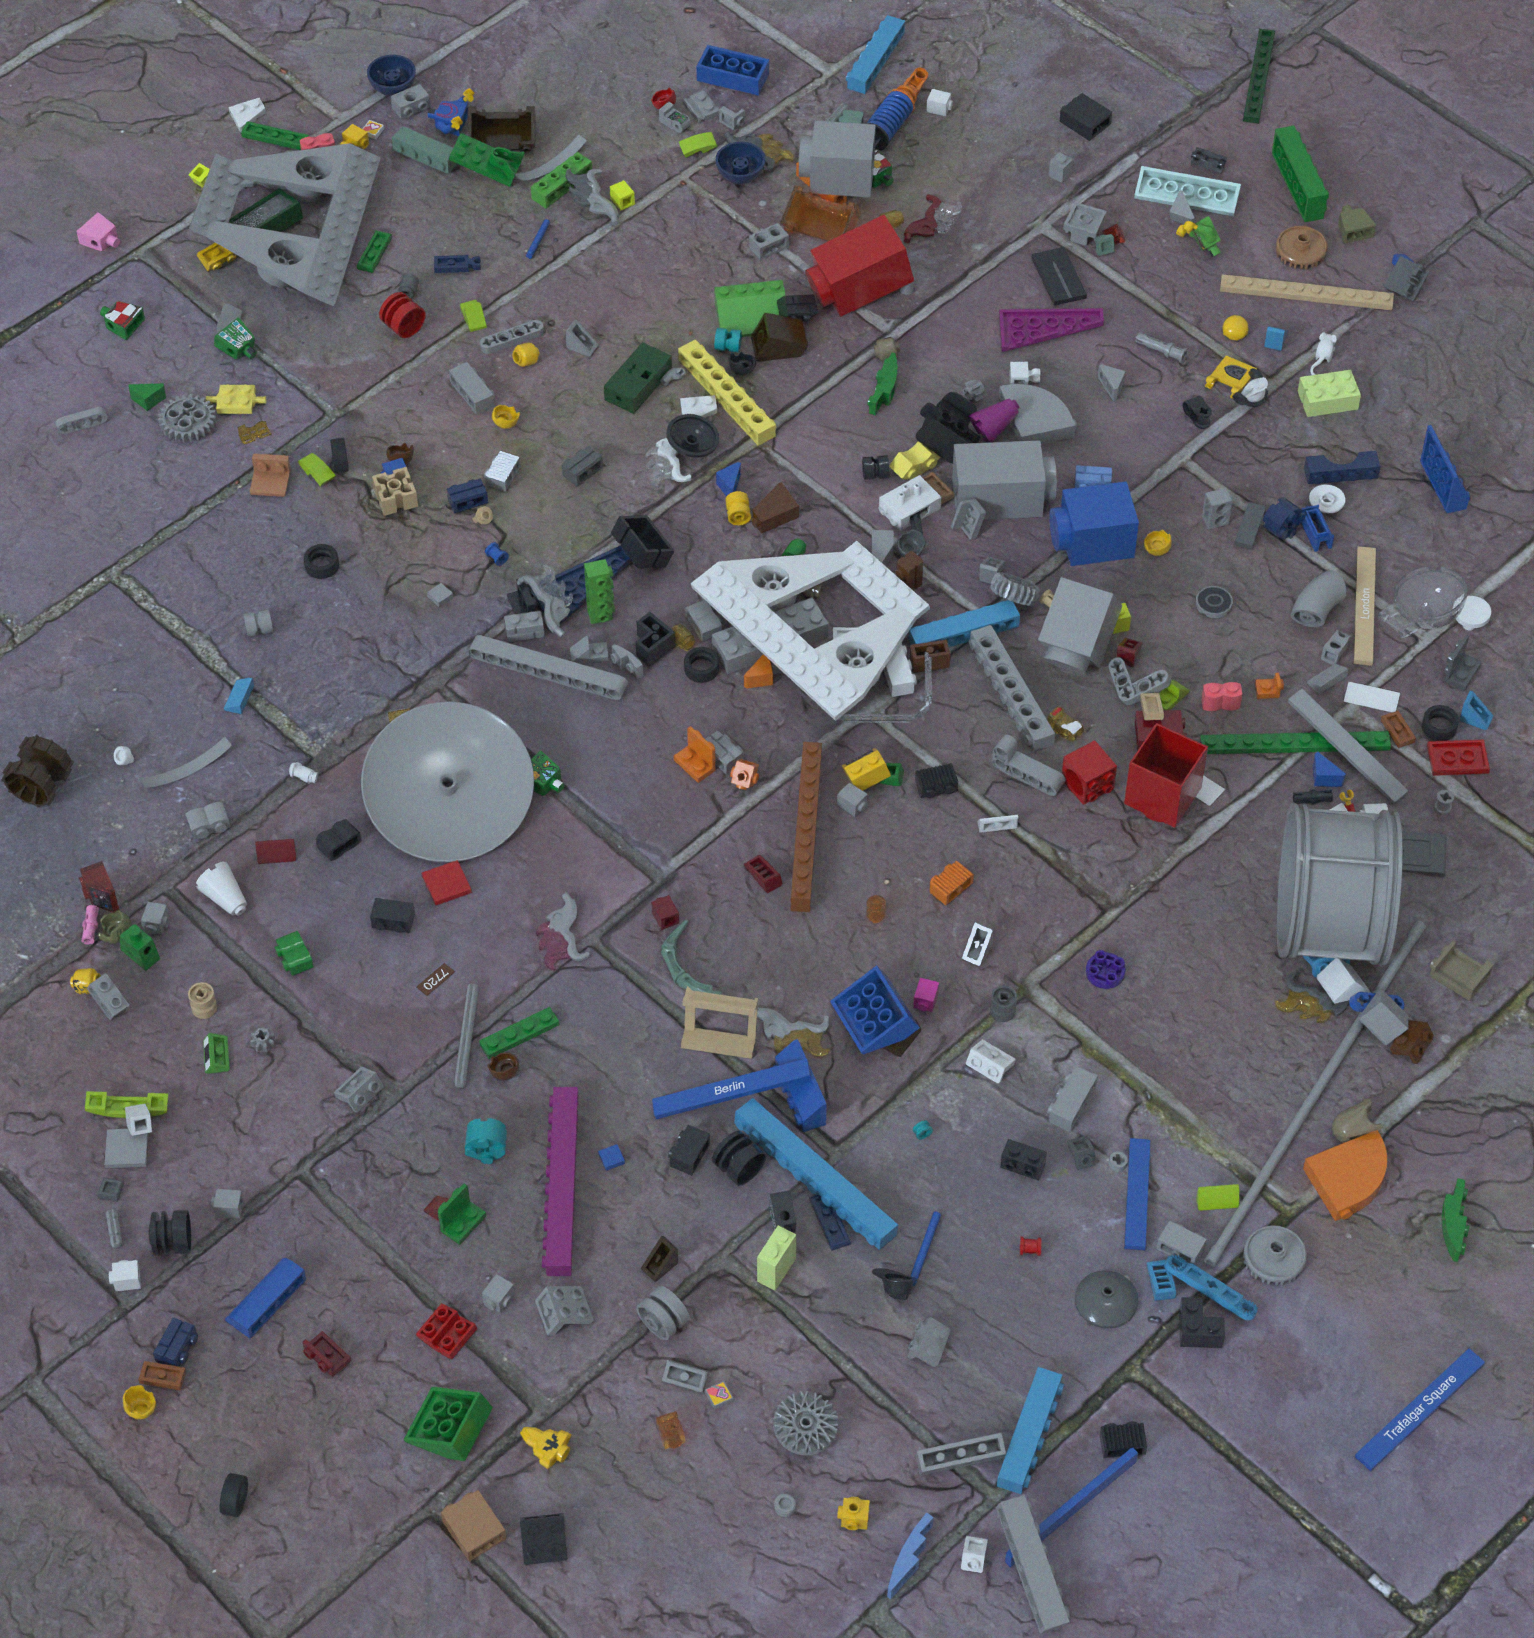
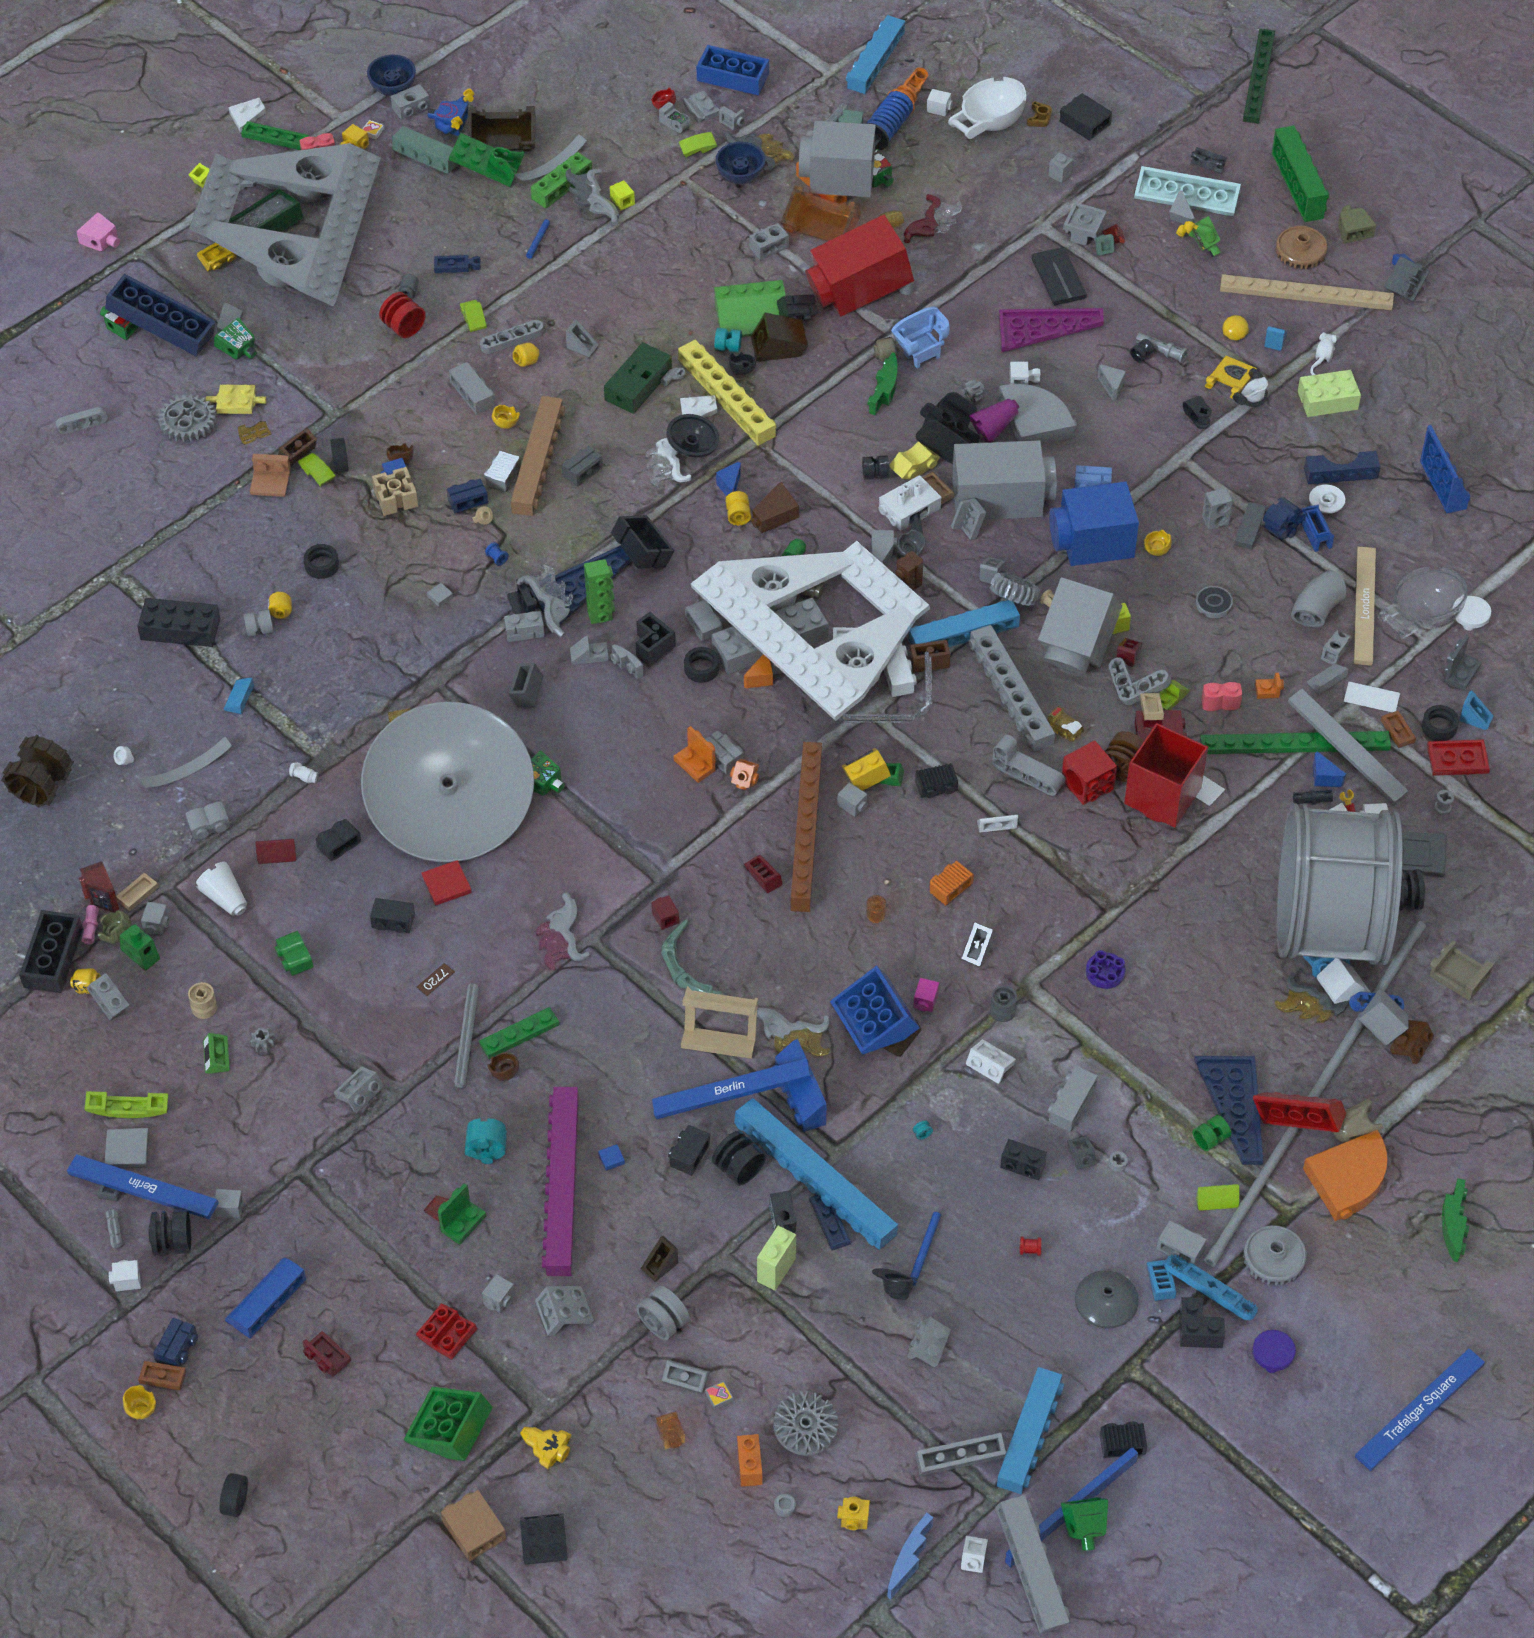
(51, 951): none -> black brick
(137, 891): none -> tan tile
(138, 1119): white brick -> none
(142, 1186): none -> blue tile
(147, 394): green slope -> none
(160, 315): none -> dark blue brick
(179, 622): none -> black brick
(280, 605): none -> yellow head
(298, 446): none -> reddish brown brick
(374, 251): green tile -> none
(526, 684): none -> dark grey piece
(537, 456): none -> medium nougat brick
(548, 667): light grey beam -> none
(684, 638): clear yellow brick -> none
(749, 1460): none -> orange brick
(915, 336): none -> light blue piece
(990, 106): none -> white windscreen
(1042, 115): none -> pearl gold piece
(1086, 1520): none -> green torso
(1122, 750): none -> reddish brown wheel
(1137, 1194): blue tile -> none
(1143, 349): none -> black wheel
(1213, 1132): none -> green wheel
(1232, 1087): none -> dark blue wing
(1274, 1350): none -> dark purple tile
(1300, 1111): none -> red slope
(1412, 890): none -> black wheel

